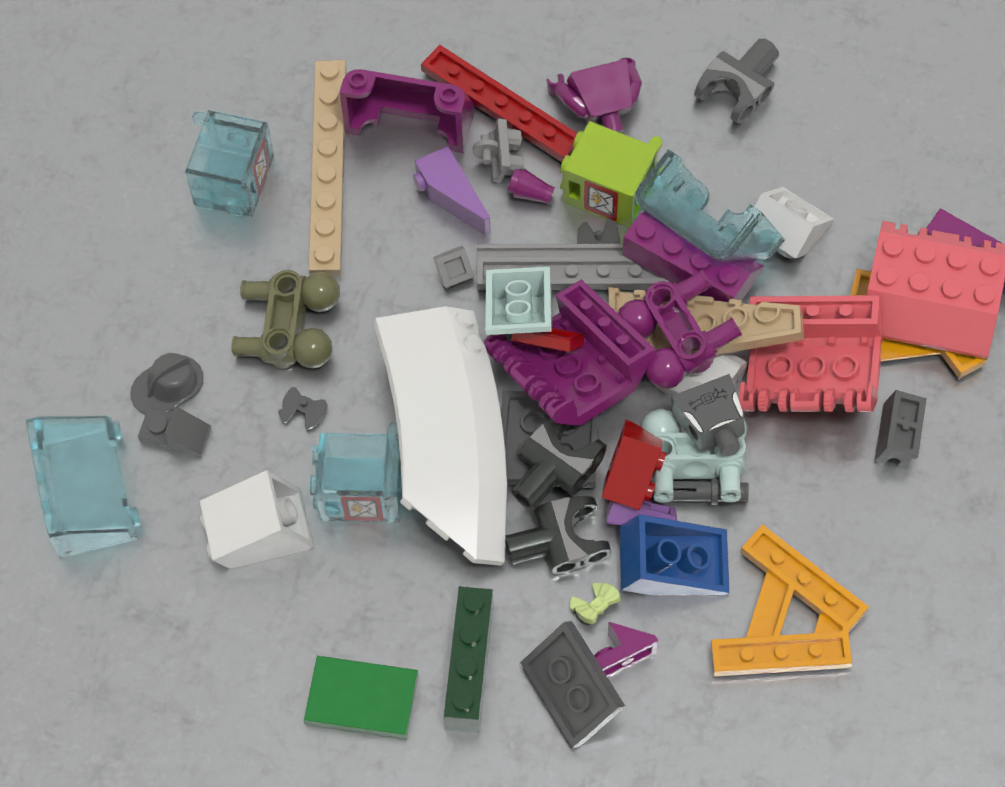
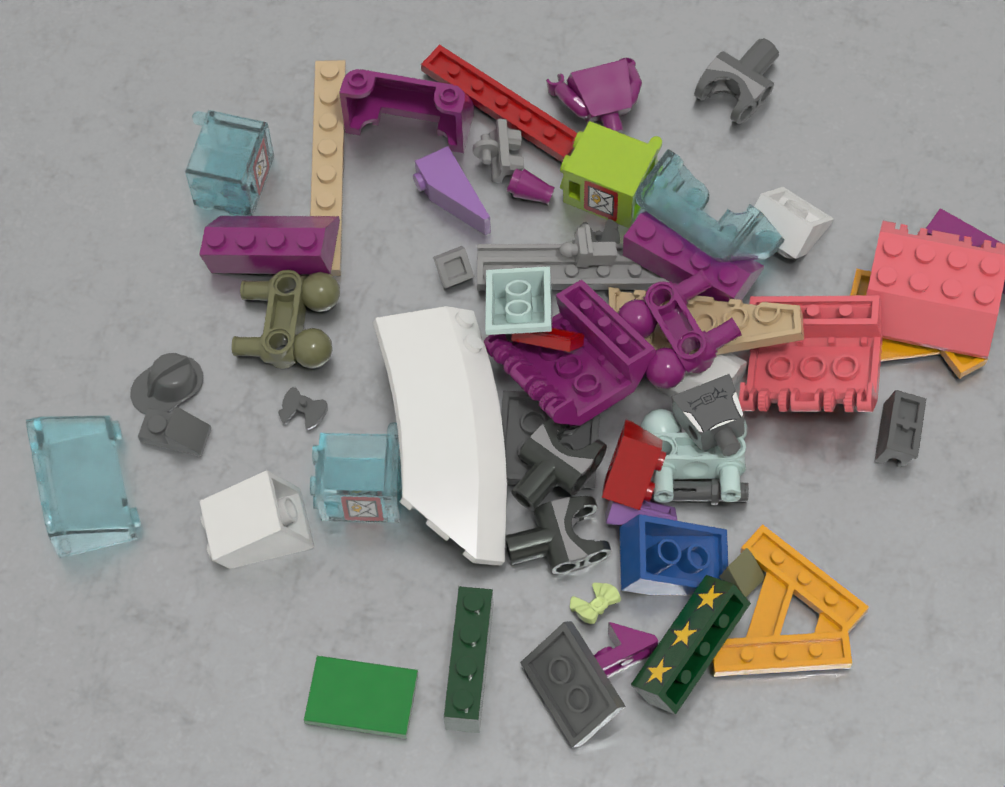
(270, 244): none -> magenta slope
(589, 252): none -> light grey piece
(691, 644): none -> dark green brick
(744, 573): none -> olive slope

